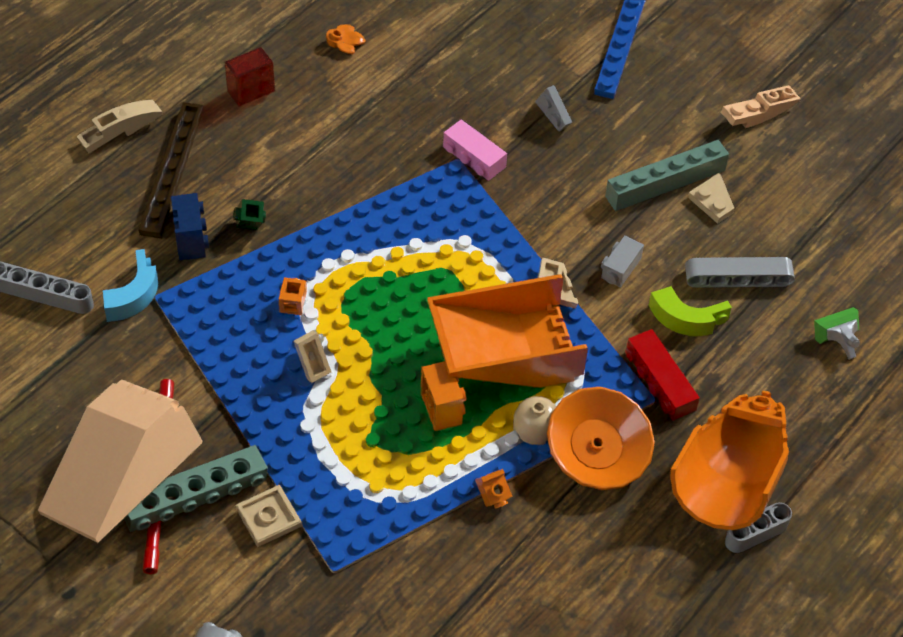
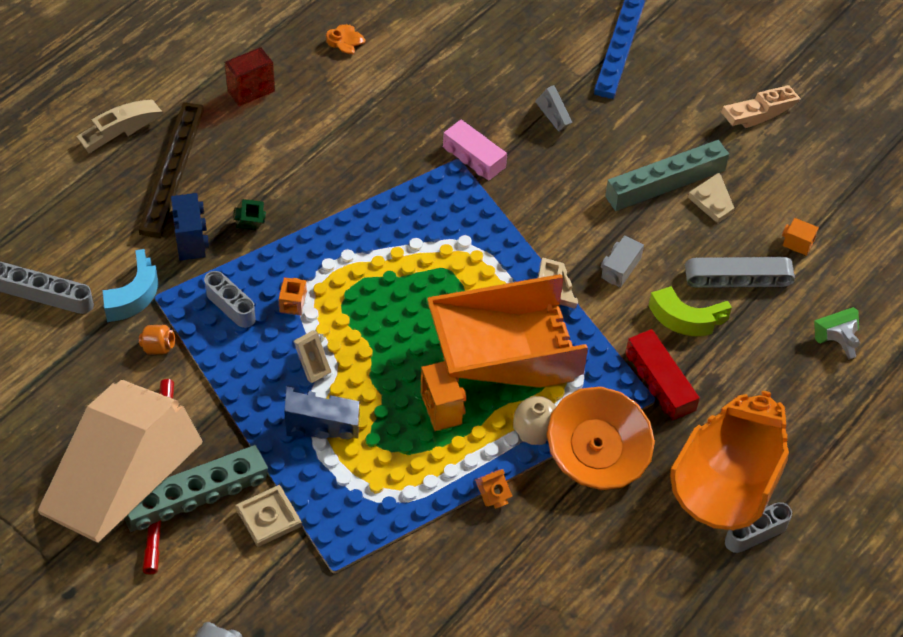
(157, 339): none -> orange head
(230, 299): none -> light grey beam
(320, 416): none -> dark blue wedge
(799, 236): none -> orange brick

